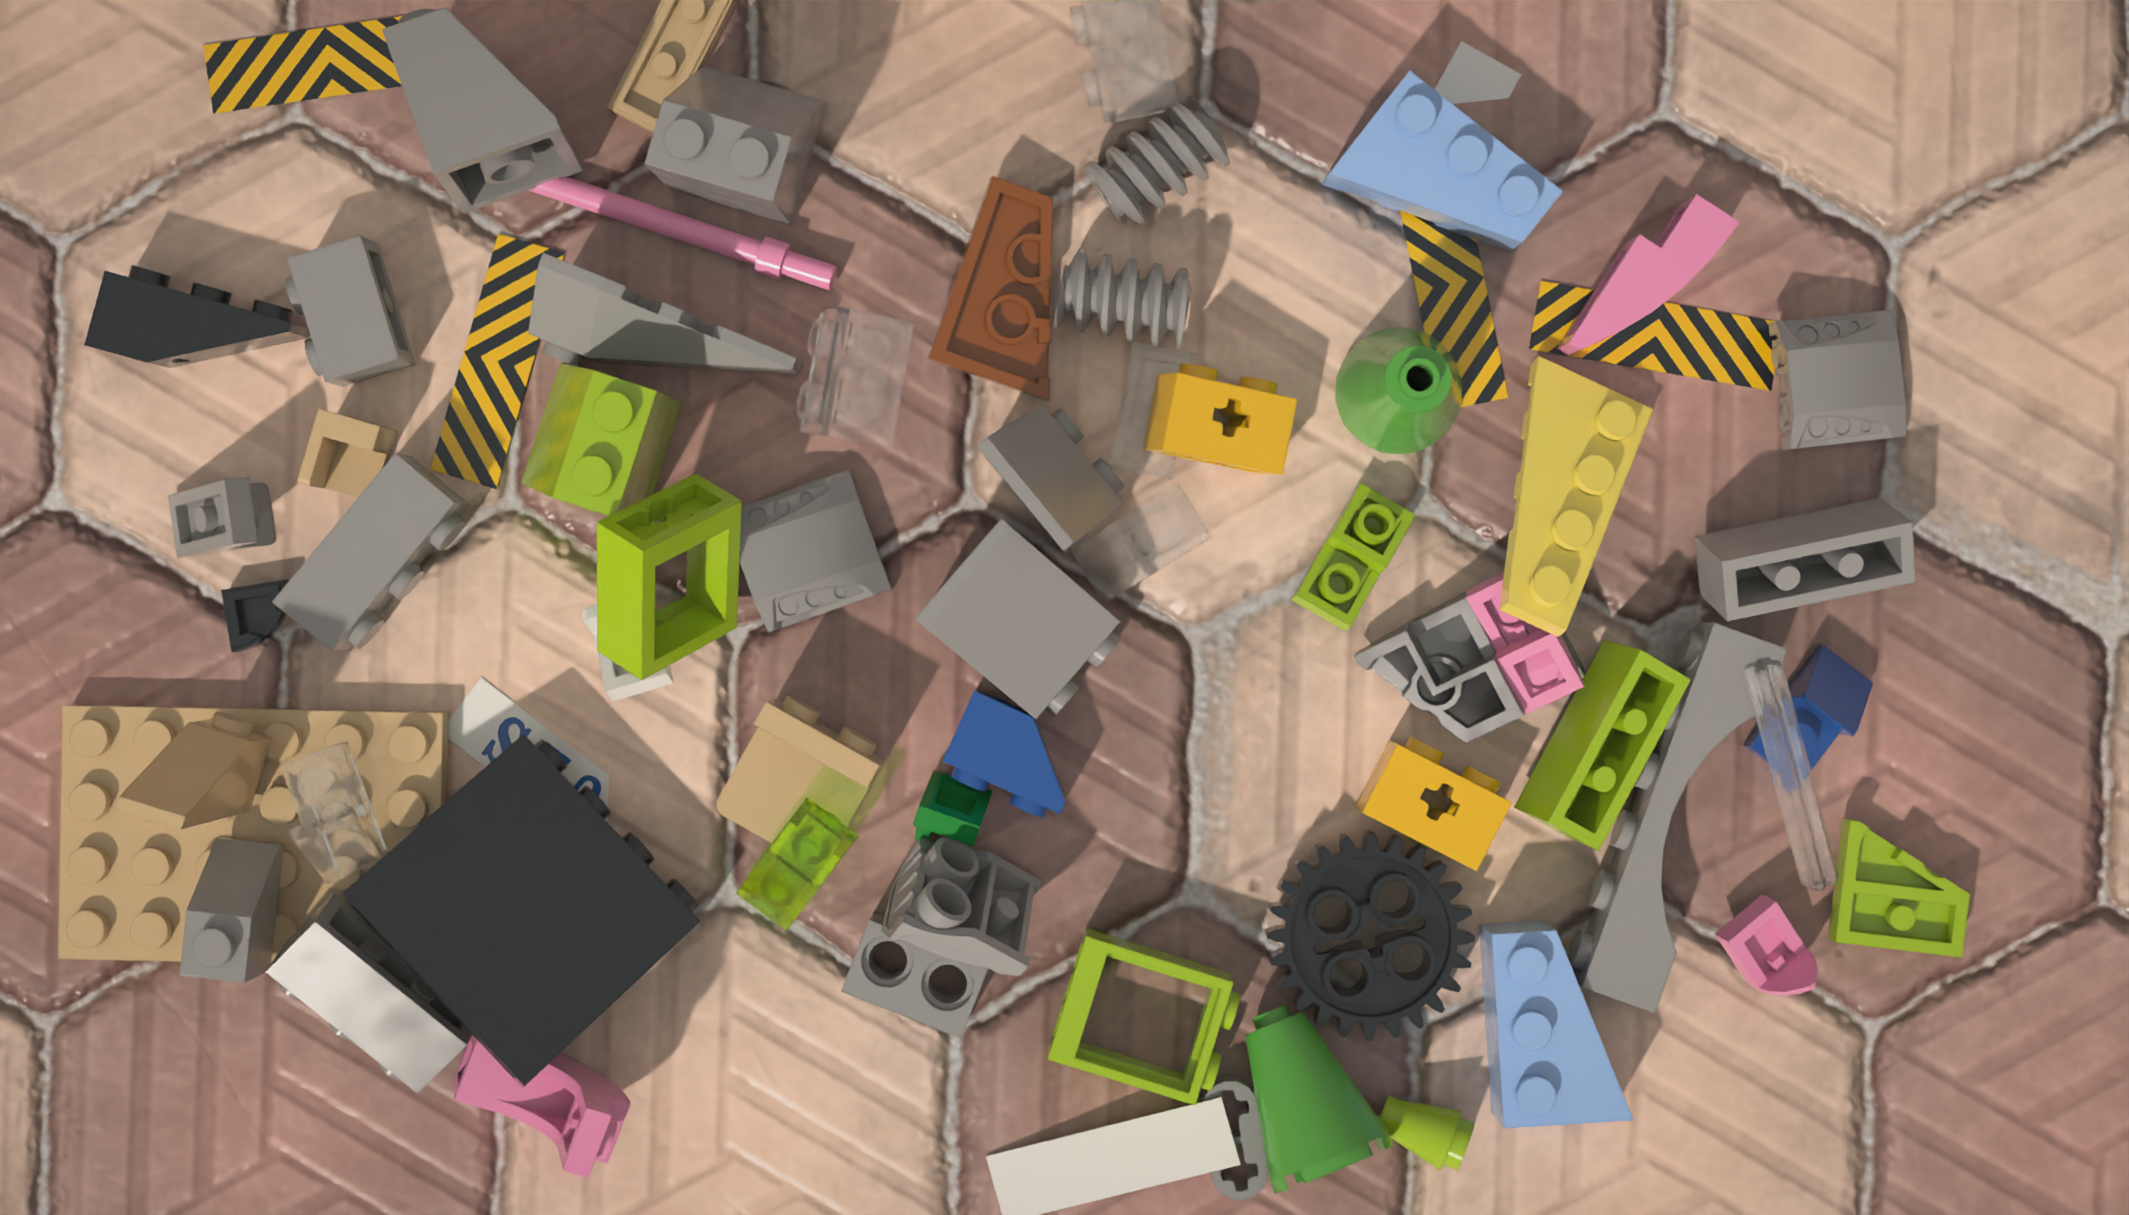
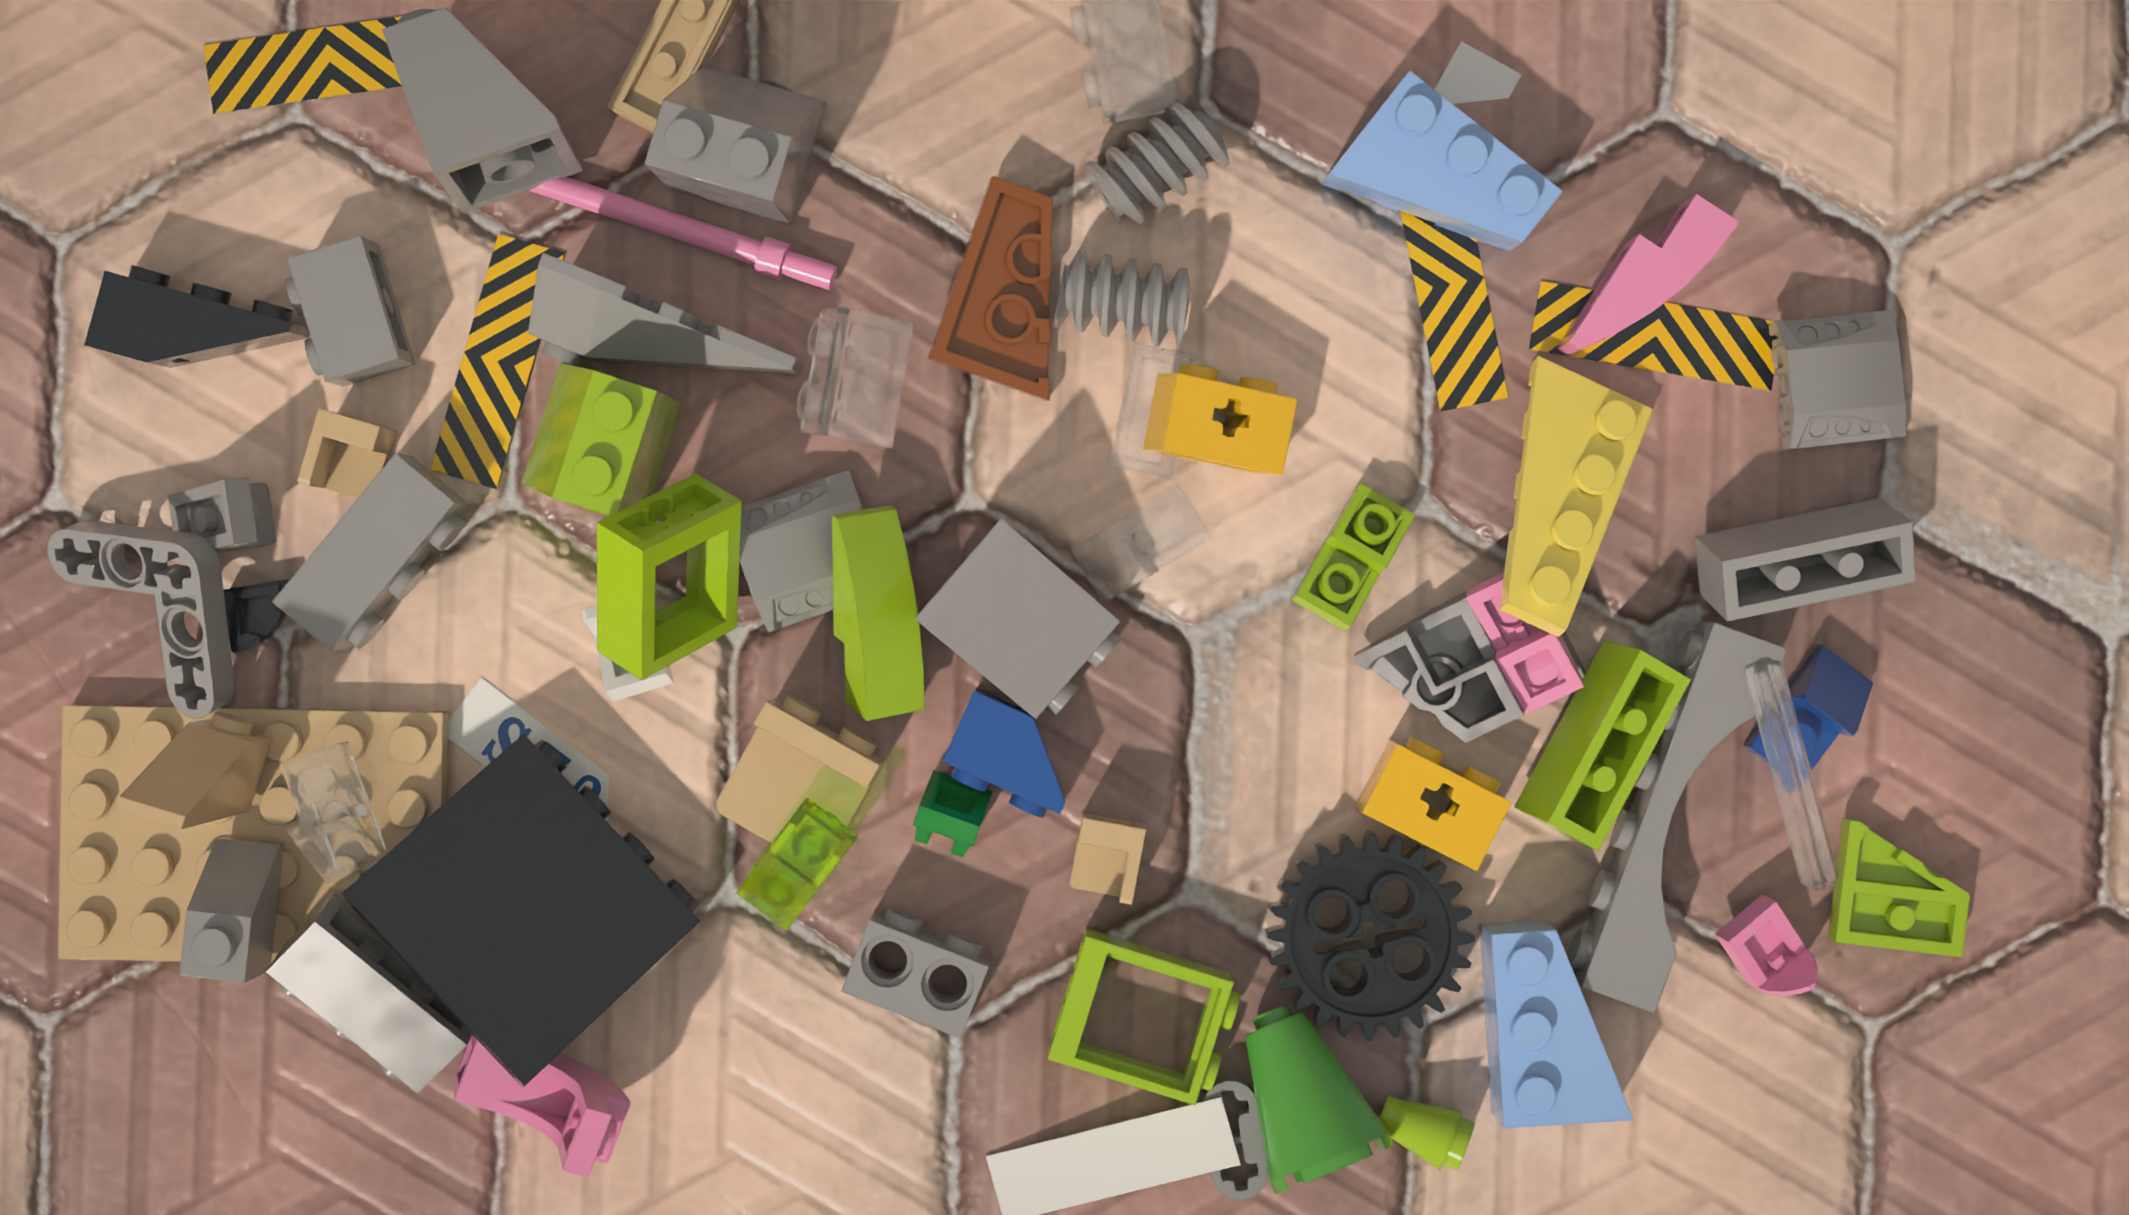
(195, 671): none -> light grey beam
(876, 614): none -> lime slope
(962, 905): light grey slope -> none
(1052, 475): light grey slope -> none
(1108, 856): none -> tan panel
(1379, 402): bright green cone -> none

